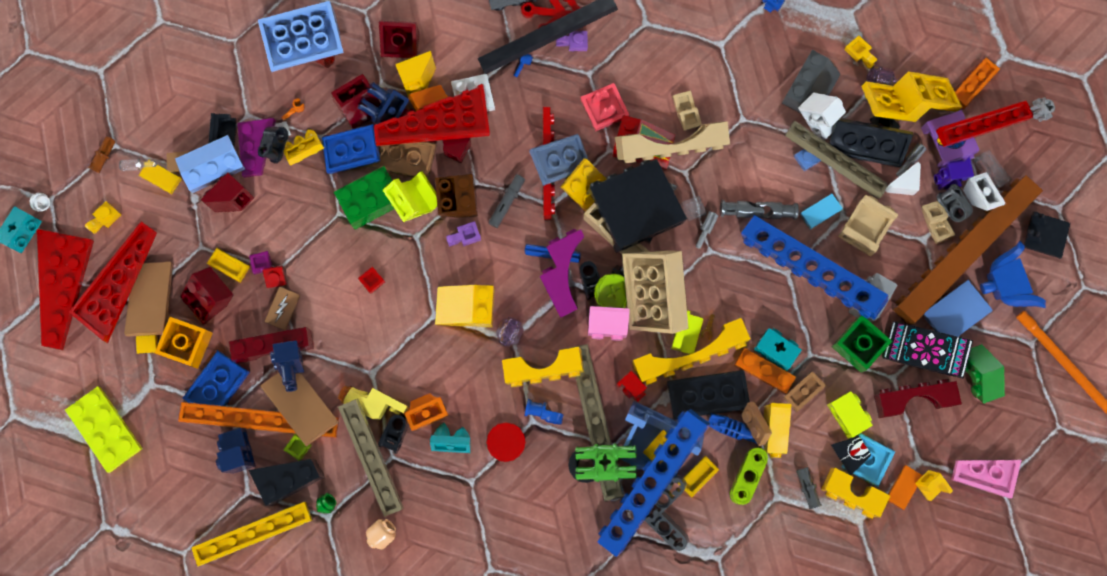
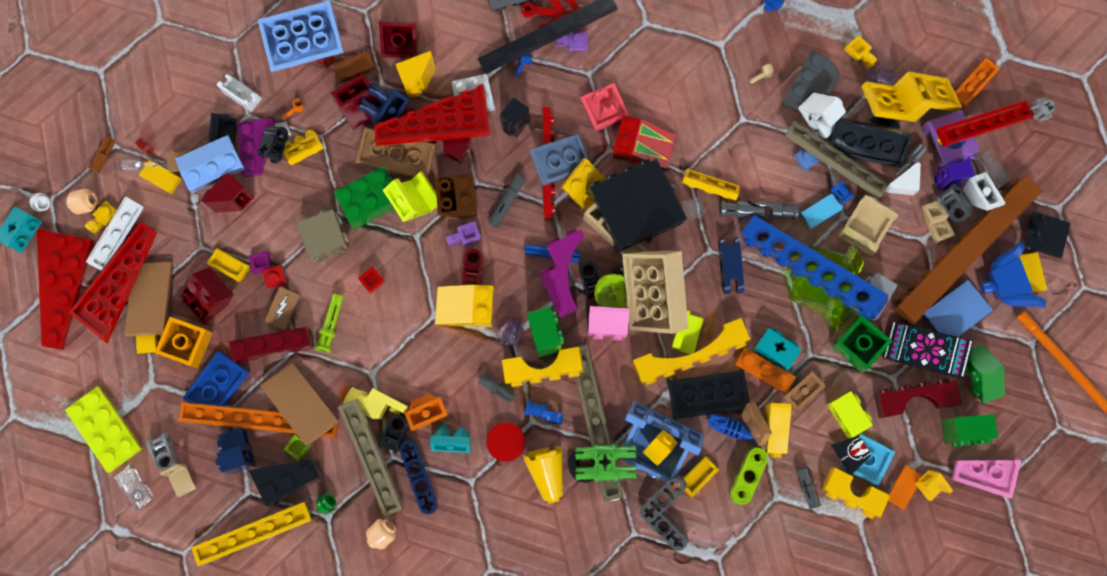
(81, 201): none -> light nougat head
(114, 233): none -> white plate
(133, 488): none -> clear slope
(144, 146): none -> clear red tile
(161, 449): none -> light grey piece
(180, 479): none -> tan bracket
(239, 93): none -> white hinge
(288, 361): dark blue brick -> none
(323, 235): none -> dark tan brick
(326, 335): none -> lime pin
(350, 149): blue tile -> none
(354, 66): none -> dark orange tile
(420, 476): none -> dark blue beam
(427, 96): orange tile -> none
(472, 272): none -> dark red piece
(497, 388): none -> dark grey axle
(514, 117): none -> black brick
(544, 332): none -> green brick
(546, 471): none -> yellow cone
(609, 538): blue brick -> none
(632, 386): red brick -> none
(636, 146): tan arch -> none
(686, 110): tan slope -> none
(707, 227): light grey axle -> none
(711, 184): none -> yellow plate
(731, 265): none -> dark blue piece
(767, 73): none -> tan hand
(815, 297): none -> clear neon green windscreen
(842, 192): none -> blue bush
(969, 430): none -> green brick
(1034, 271): none -> yellow tile

